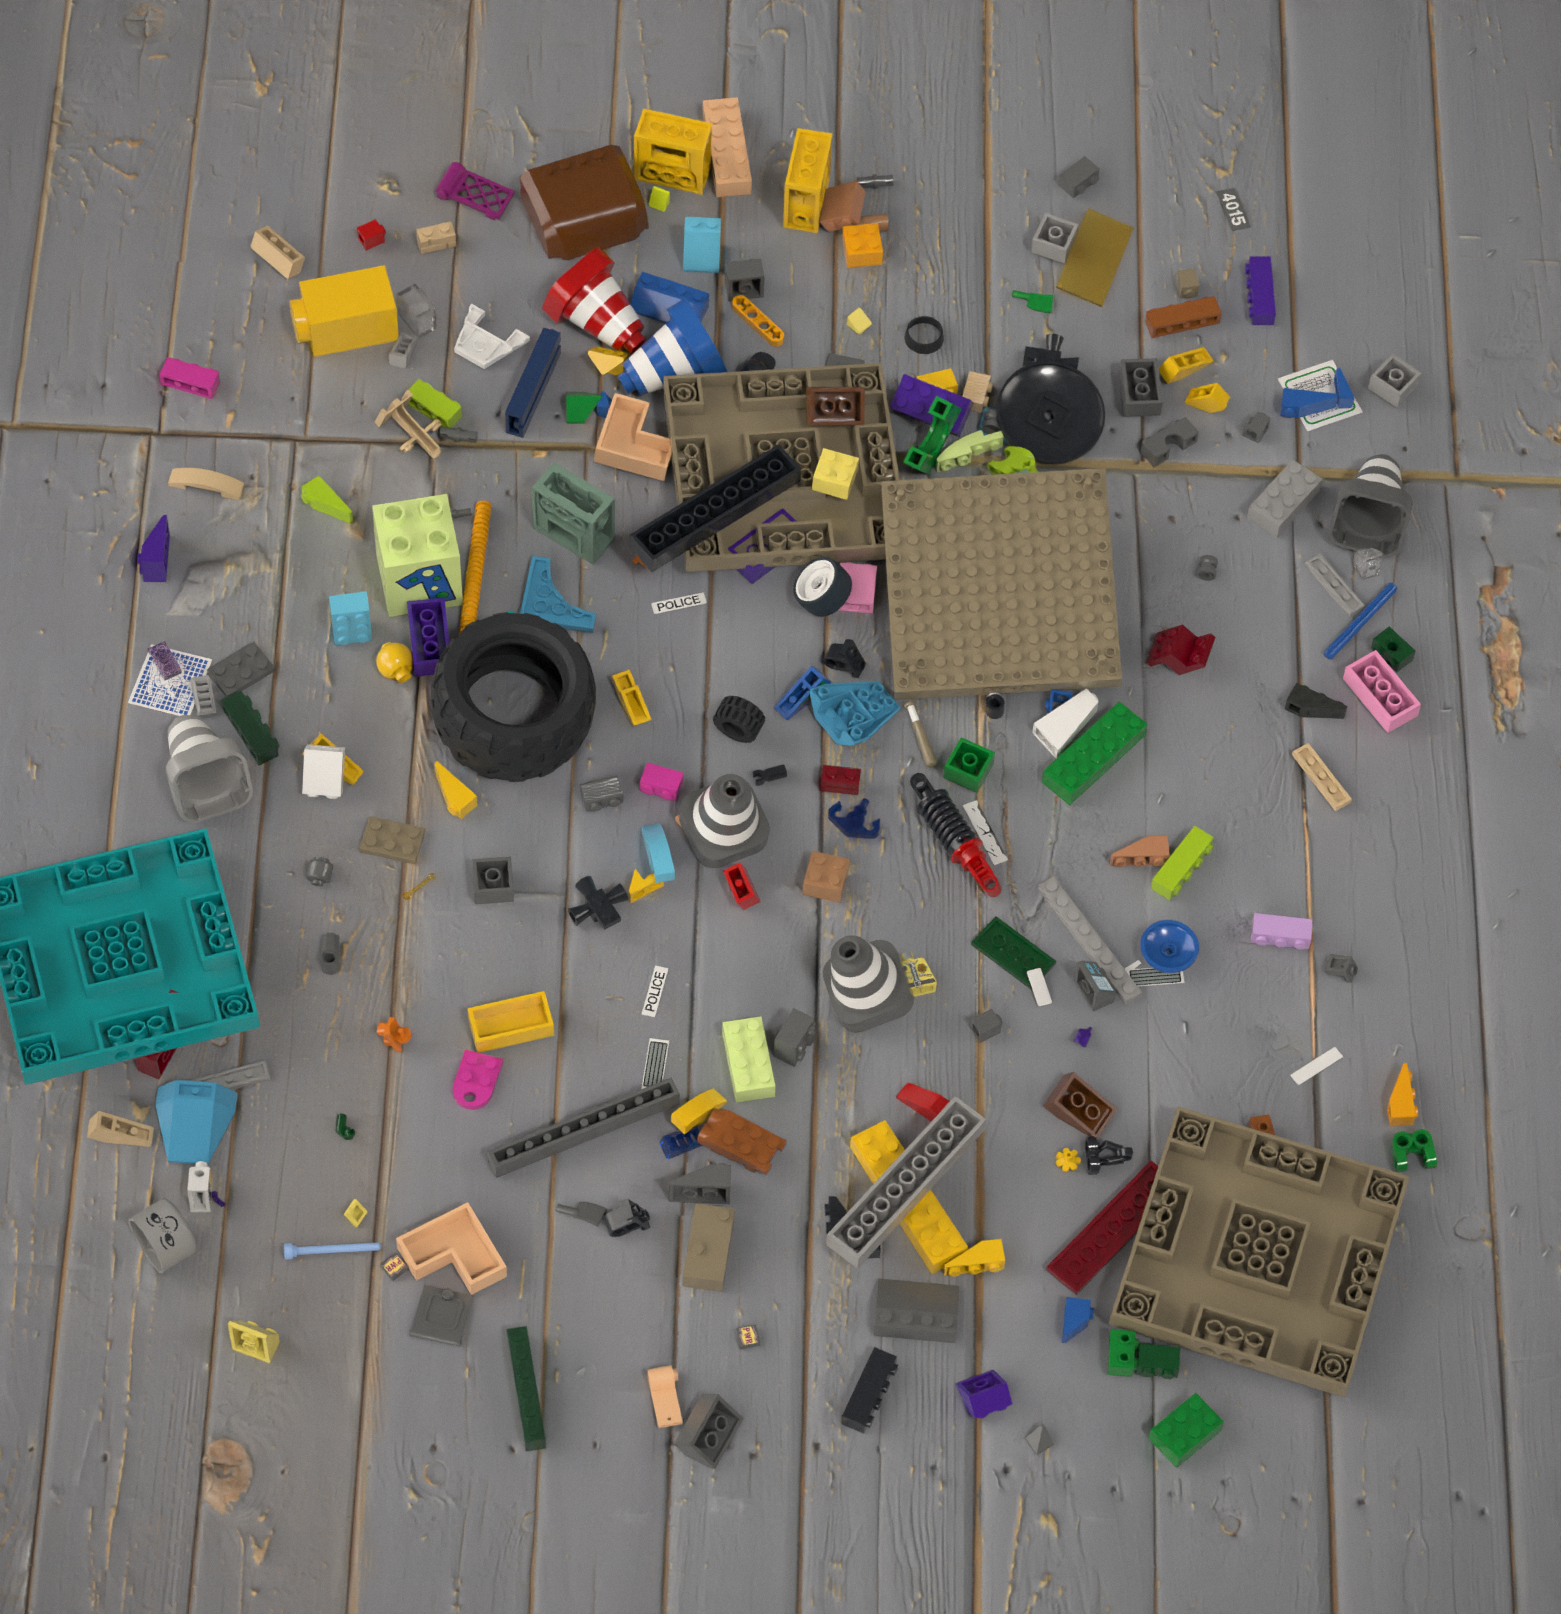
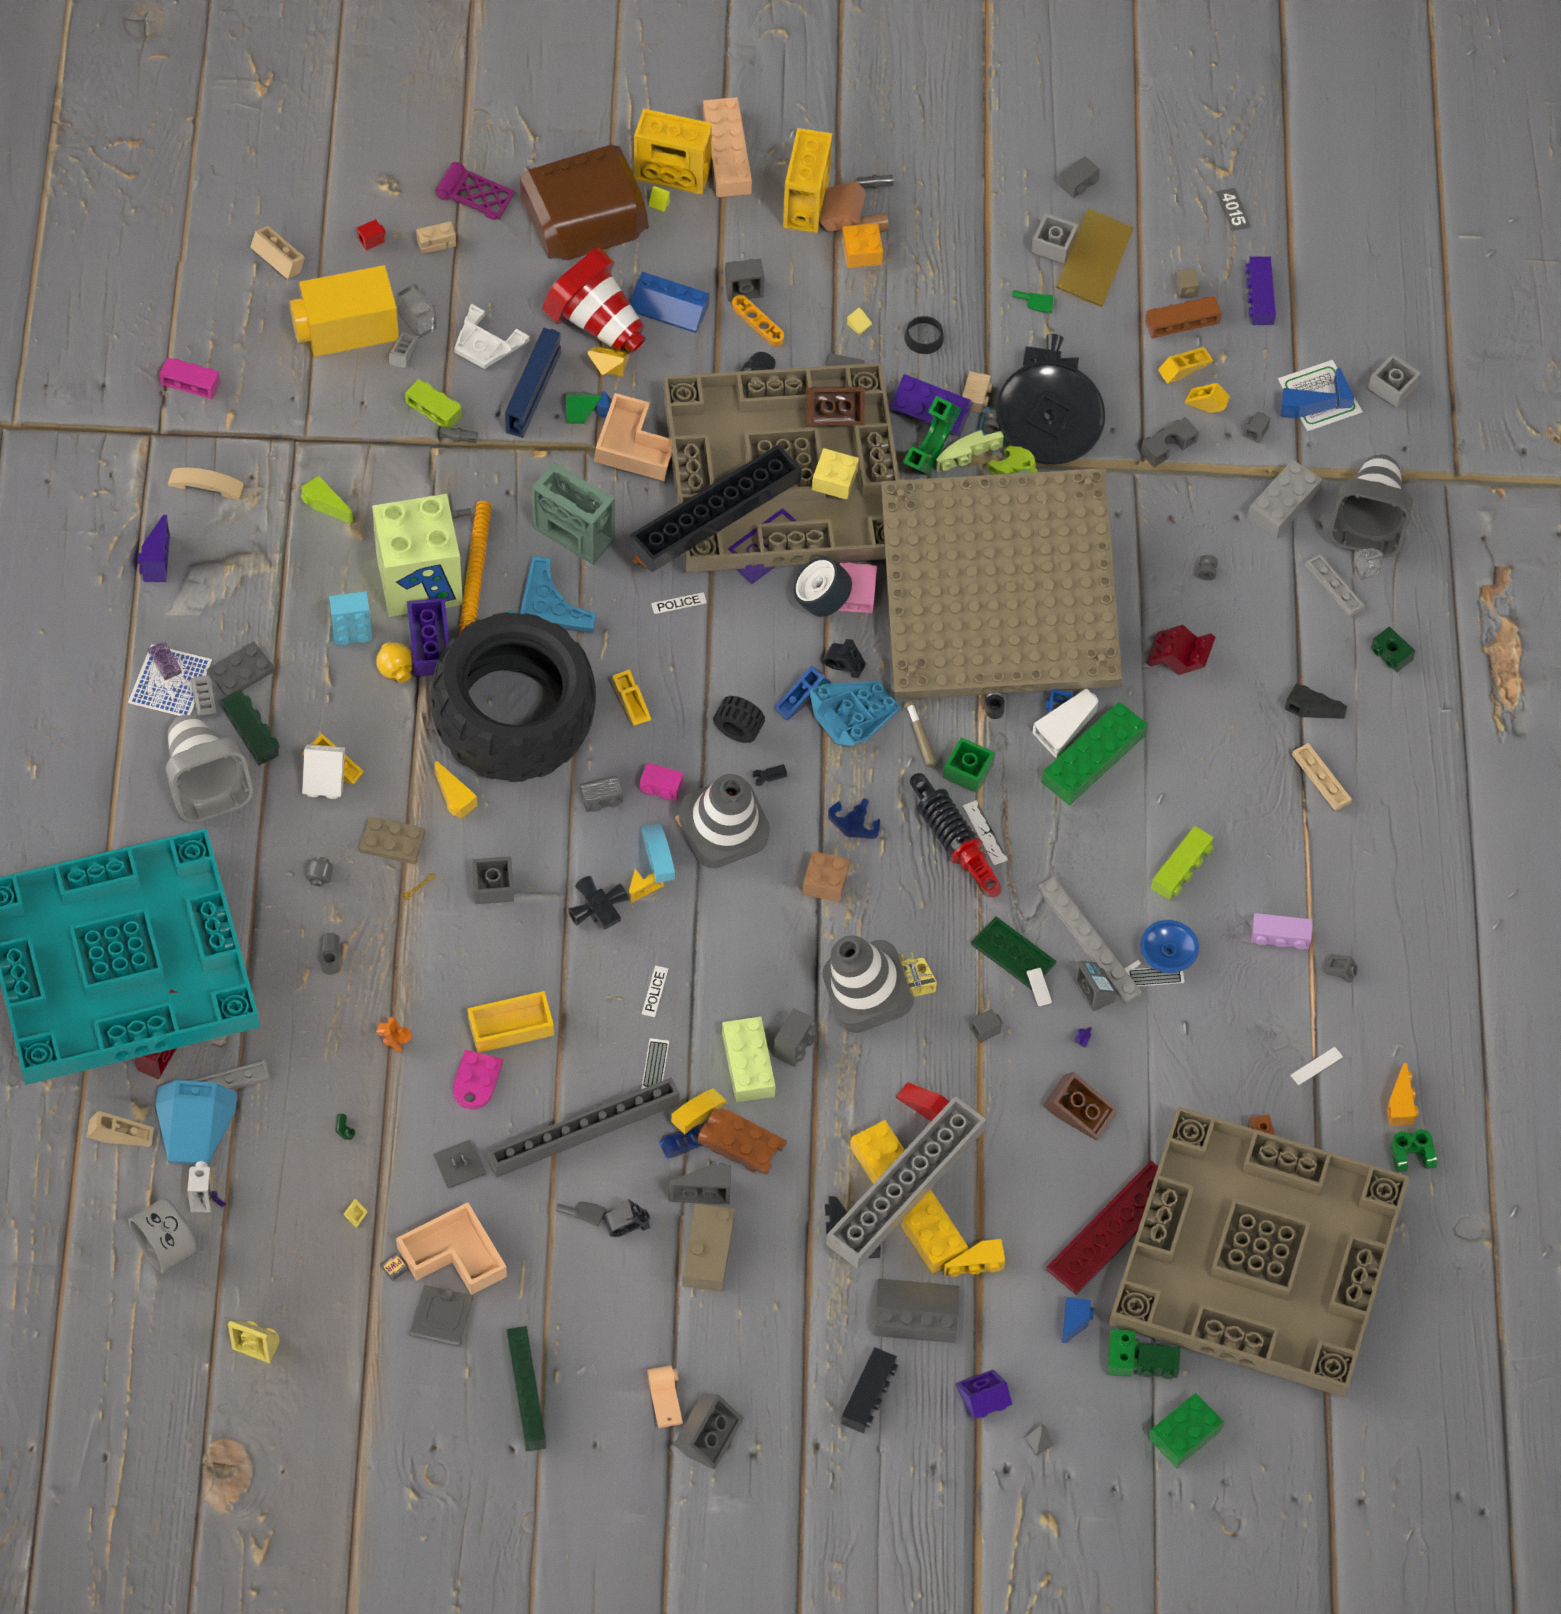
(292, 1251): light blue piece -> none
(405, 420): tan piece -> none
(459, 1164): none -> dark grey piece
(675, 349): blue cone -> none
(702, 244): medium azure slope -> none
(741, 886): red brick -> none
(748, 1336): tile -> none
(840, 779): dark red brick -> none
(943, 379): yellow slope -> none
(1068, 1160): yellow plant -> none
(1092, 1154): black piece -> none
(1140, 387): dark grey brick -> none
(1147, 851): nougat slope -> none
(1360, 621): blue axle -> none
(1381, 691): bright pink brick -> none

